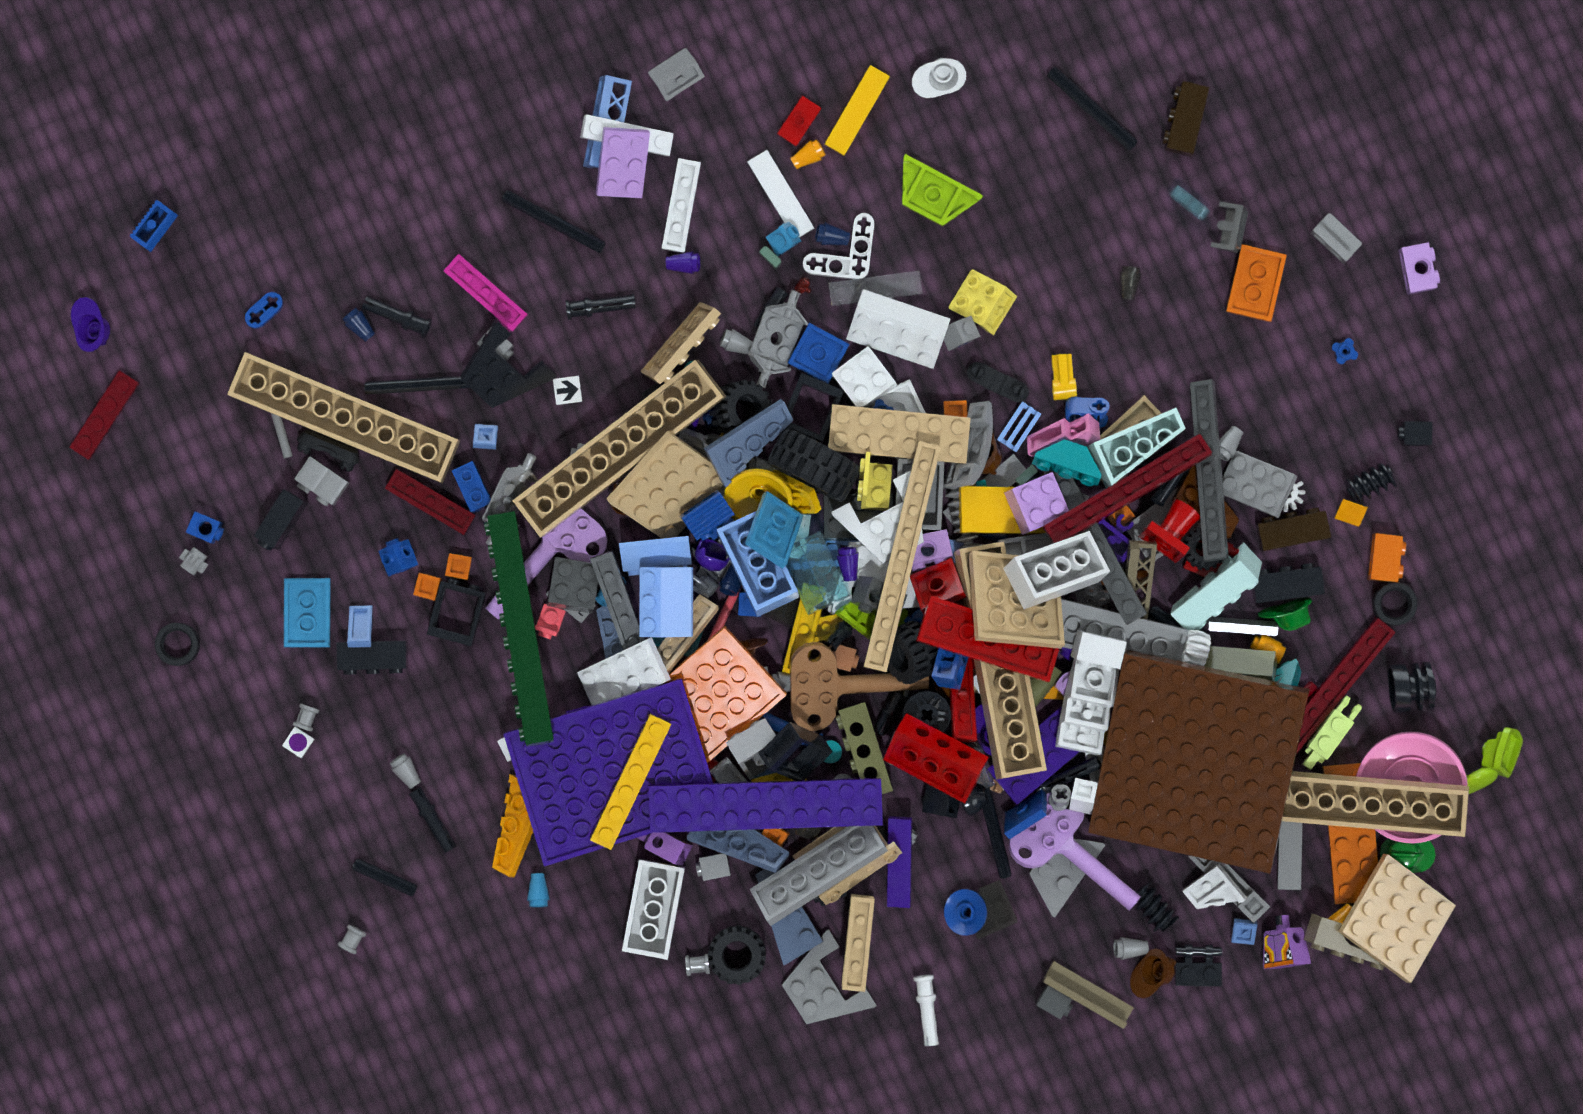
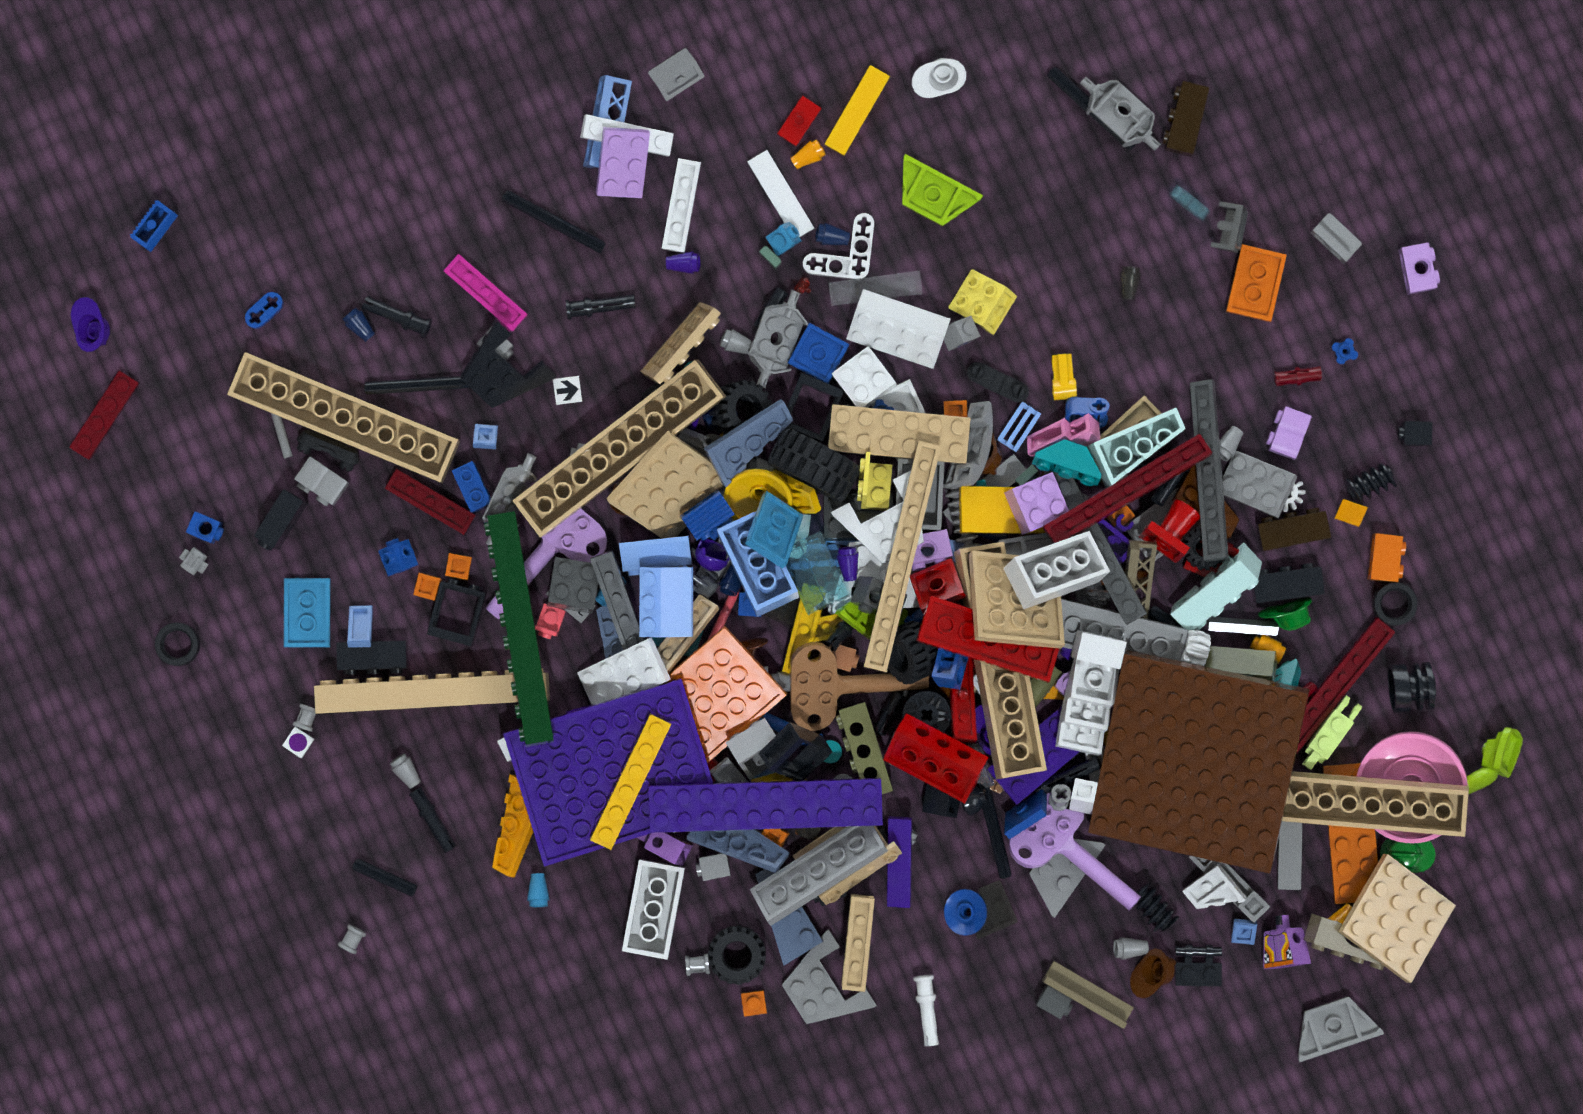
(416, 693): none -> tan brick
(753, 1003): none -> orange plate
(1104, 104): none -> light grey plate
(1288, 433): none -> lavender brick
(1298, 376): none -> dark red pin
(1334, 1027): none -> light grey wing

